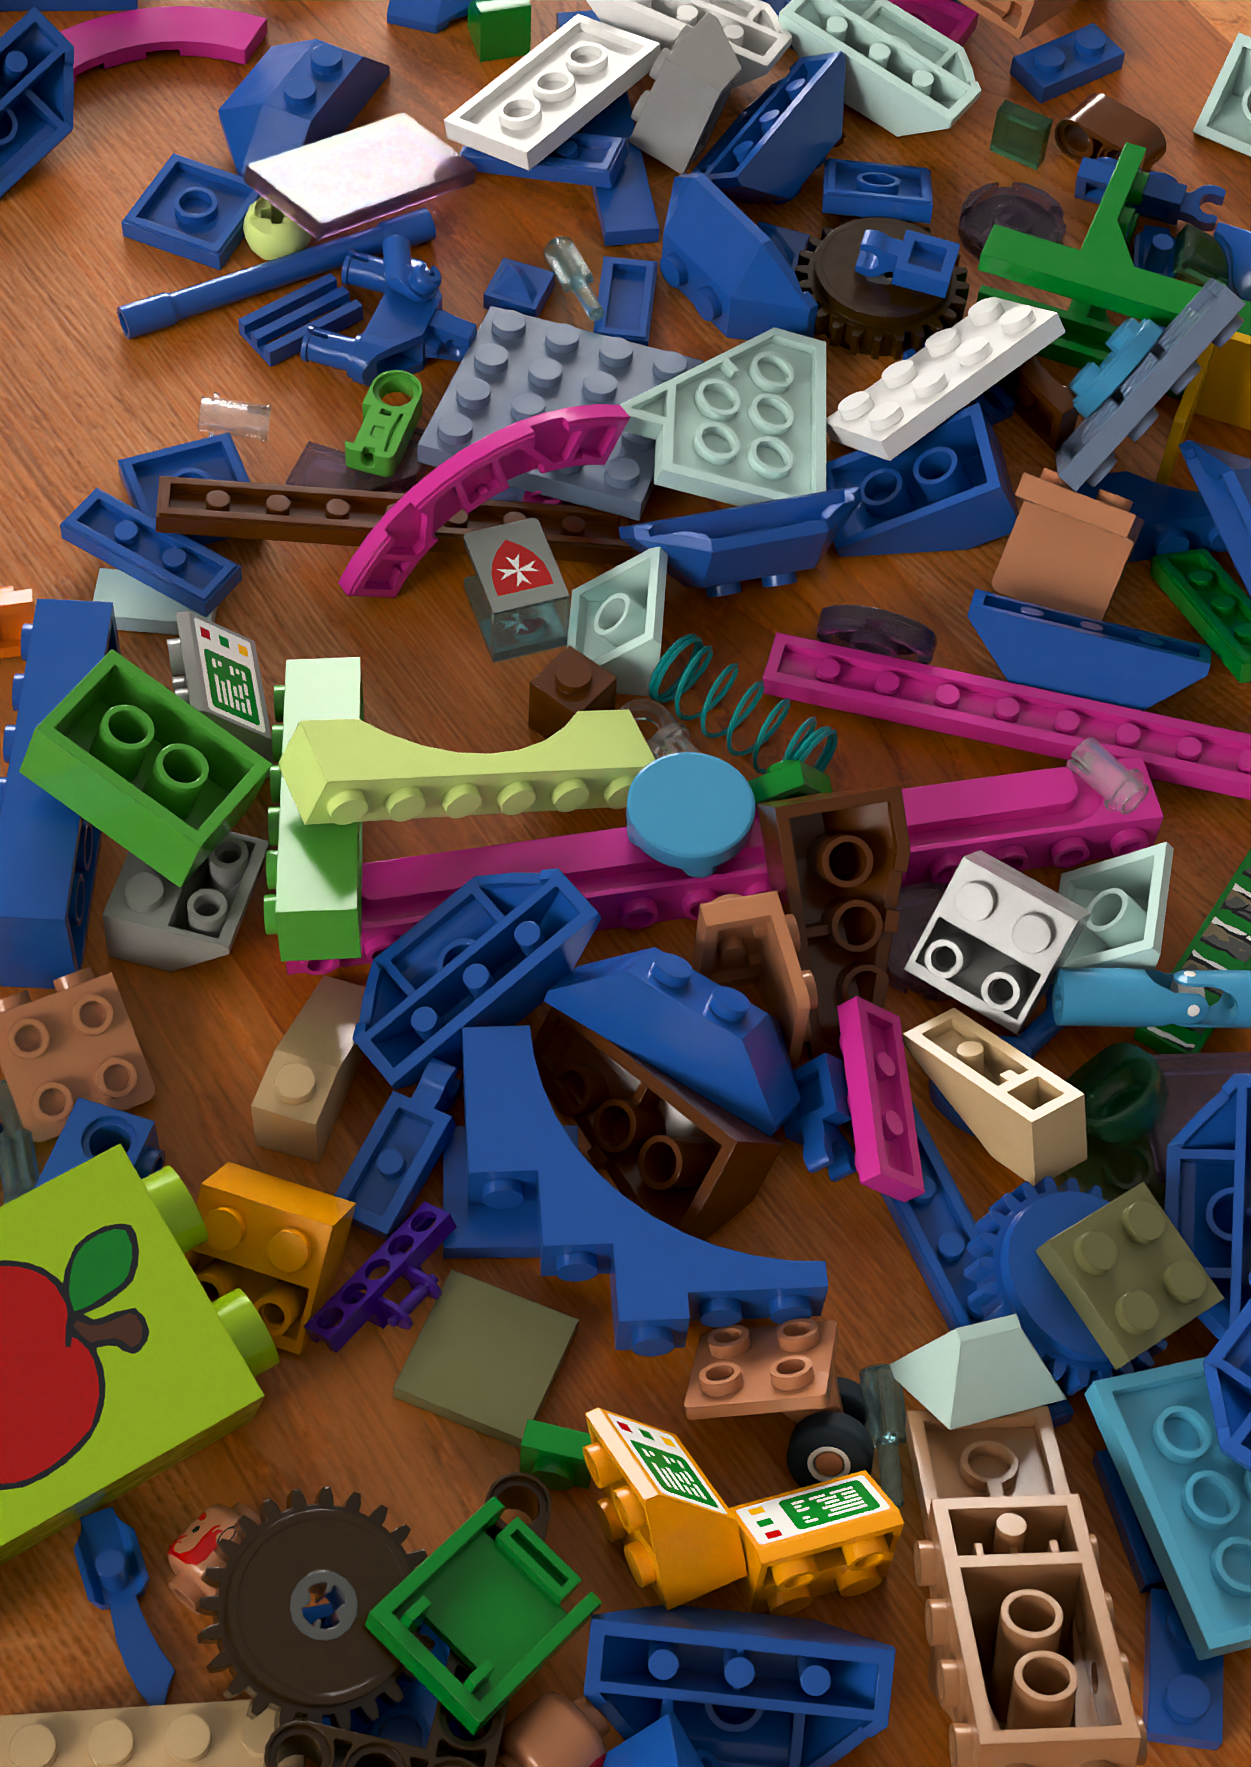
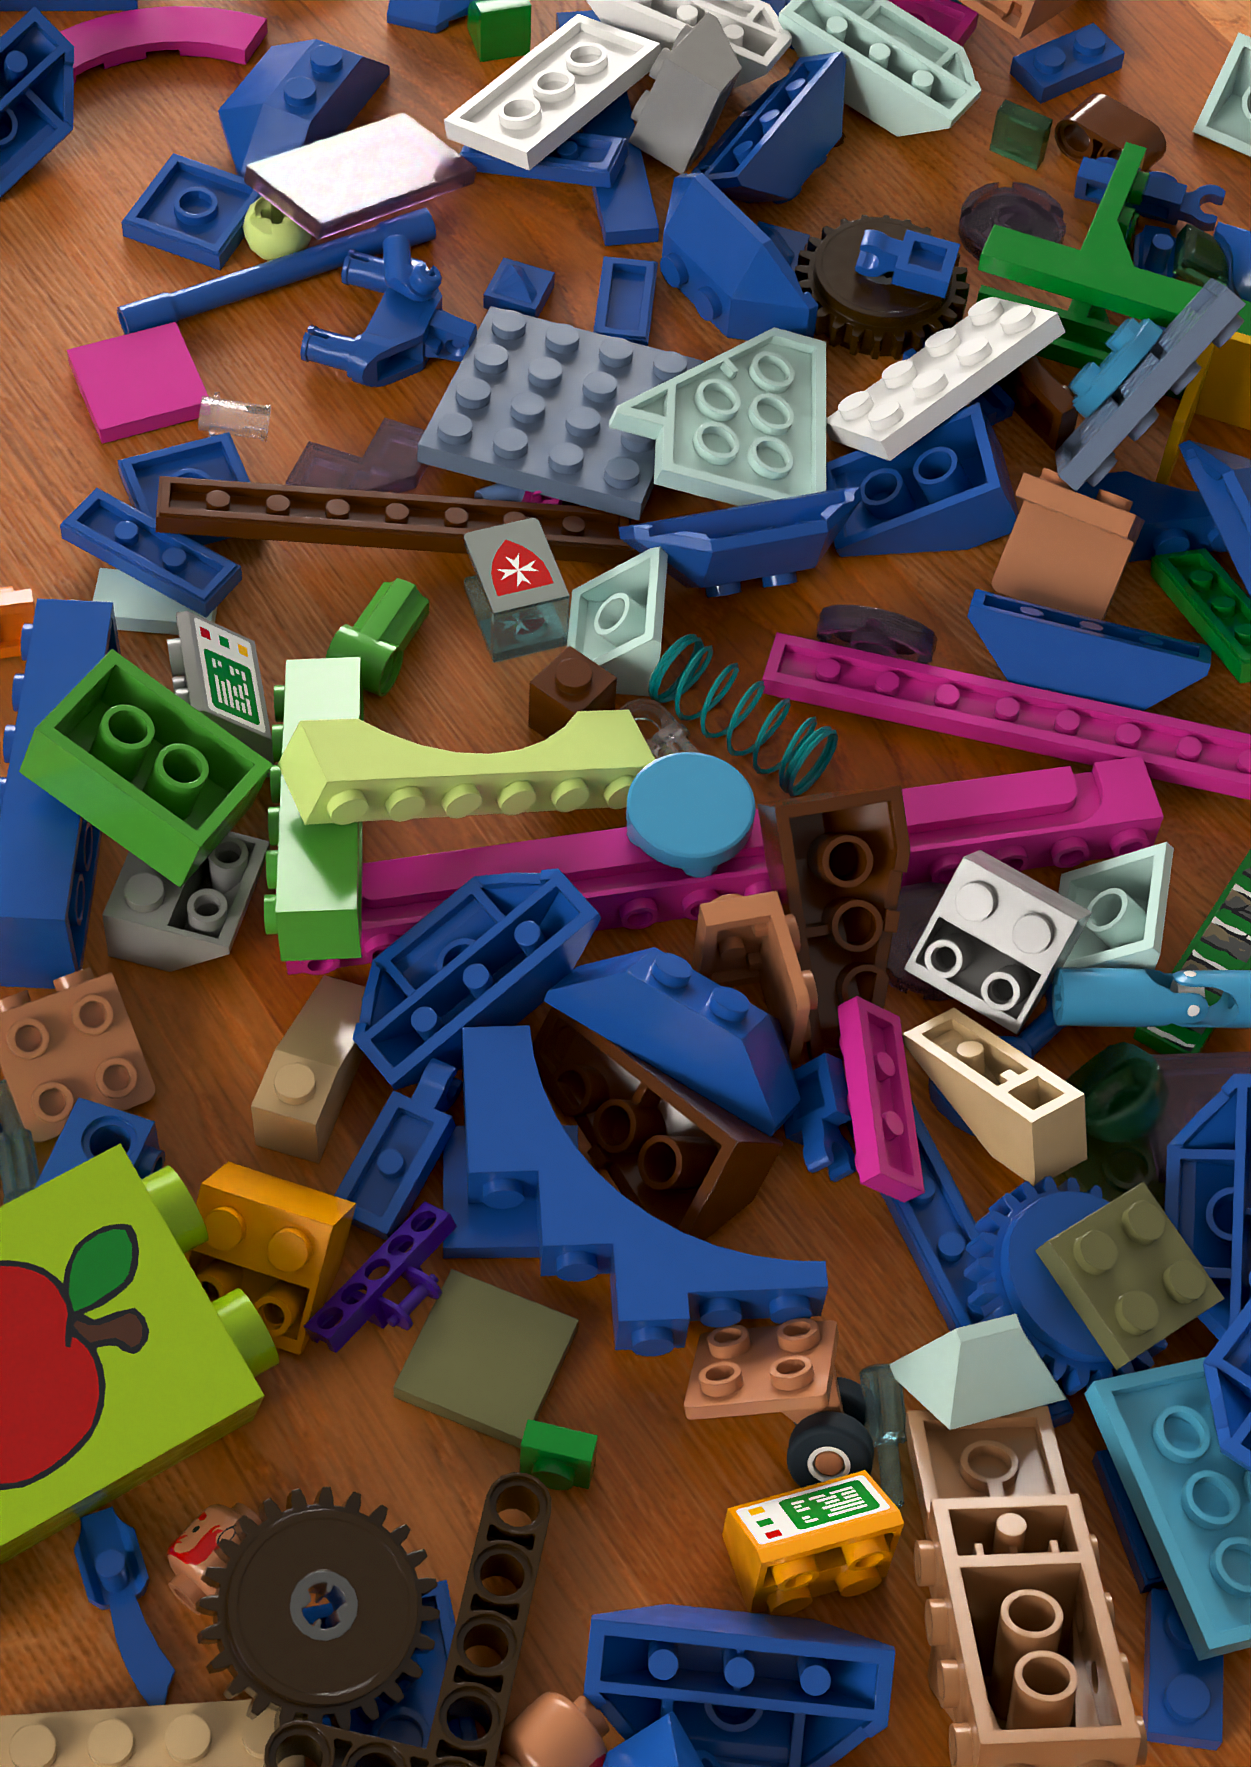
(138, 382): none -> dark pink tile
(295, 314): blue tile -> none
(382, 634): none -> bright green piece
(385, 427): bright green piece -> none
(470, 478): dark pink tile -> none
(490, 1606): green container -> none
(573, 274): clear light blue axle -> none
(661, 1509): light orange slope -> none
(789, 780): green plate -> none
(877, 190): blue tile -> none
(1110, 778): clear pin -> none

